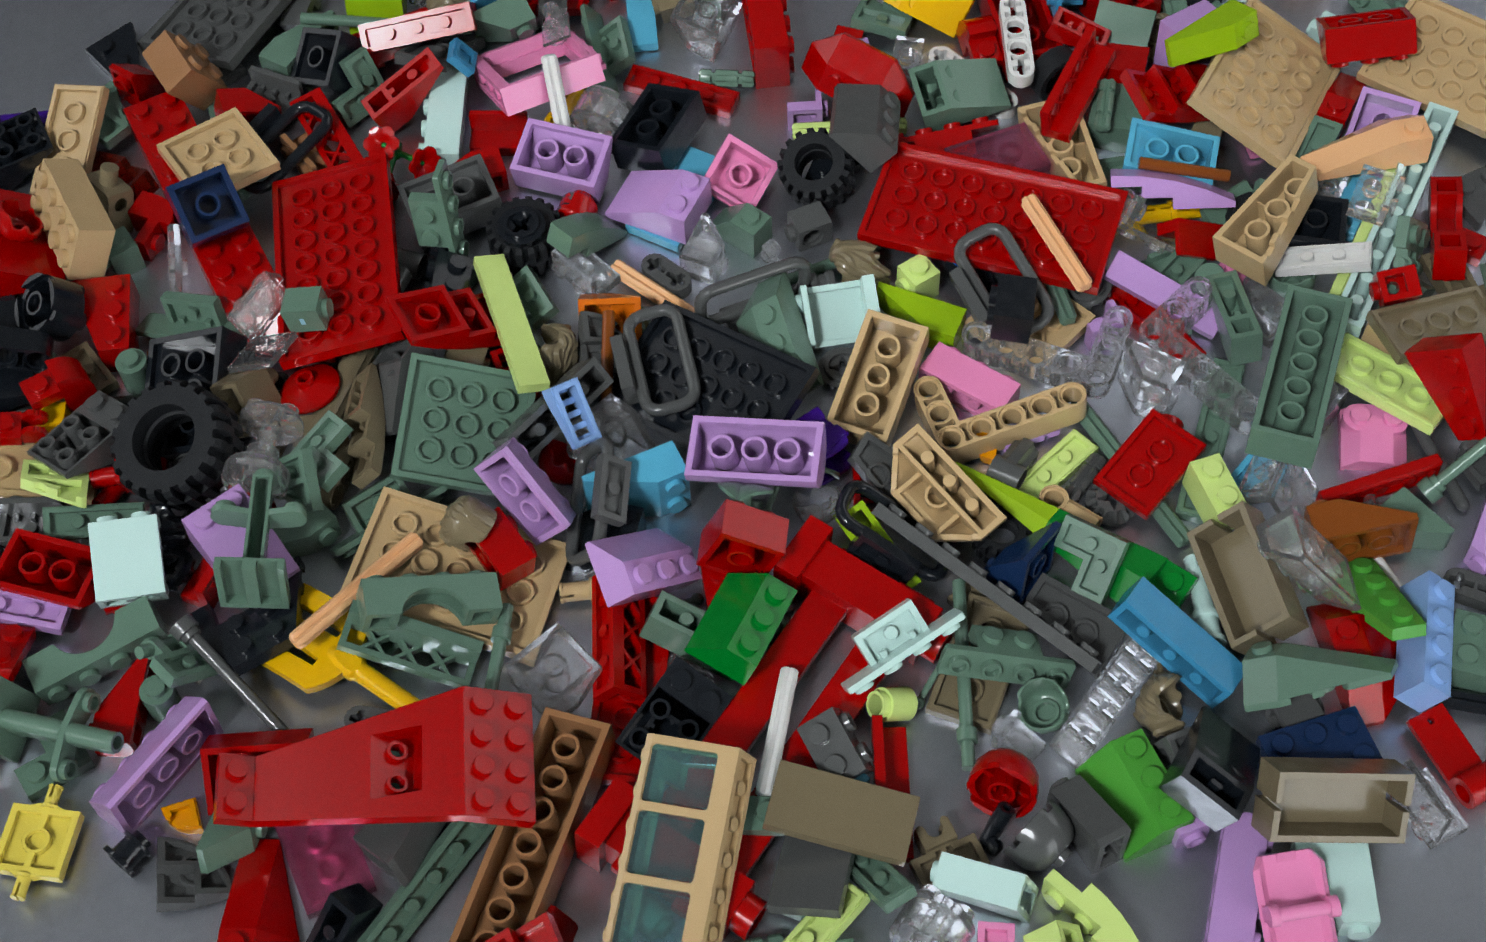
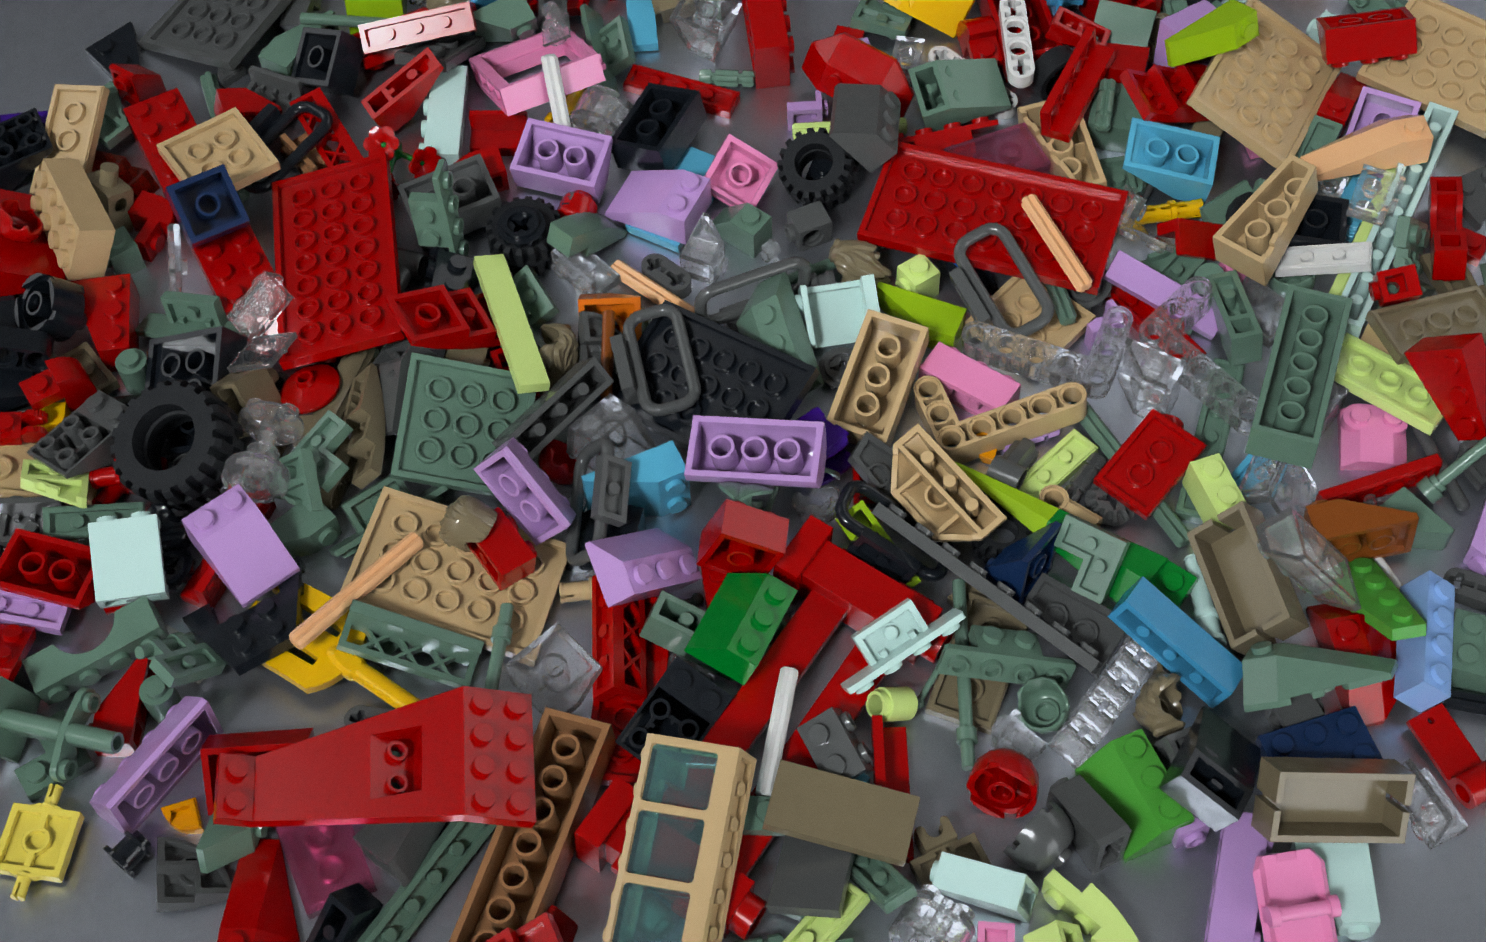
(184, 69): medium nougat brick -> none
(187, 630): dark grey piece -> none
(254, 578): sand green piece -> none
(306, 309): sand green brick -> none
(364, 79): sand green plate -> none
(462, 57): dark azure tile -> none
(469, 596): sand green arch -> none
(578, 398): light blue slope -> none
(995, 826): black arm -> none
(1012, 308): black brick -> none
(1184, 169): dark orange bar -> none
(1184, 191): lavender slope -> none

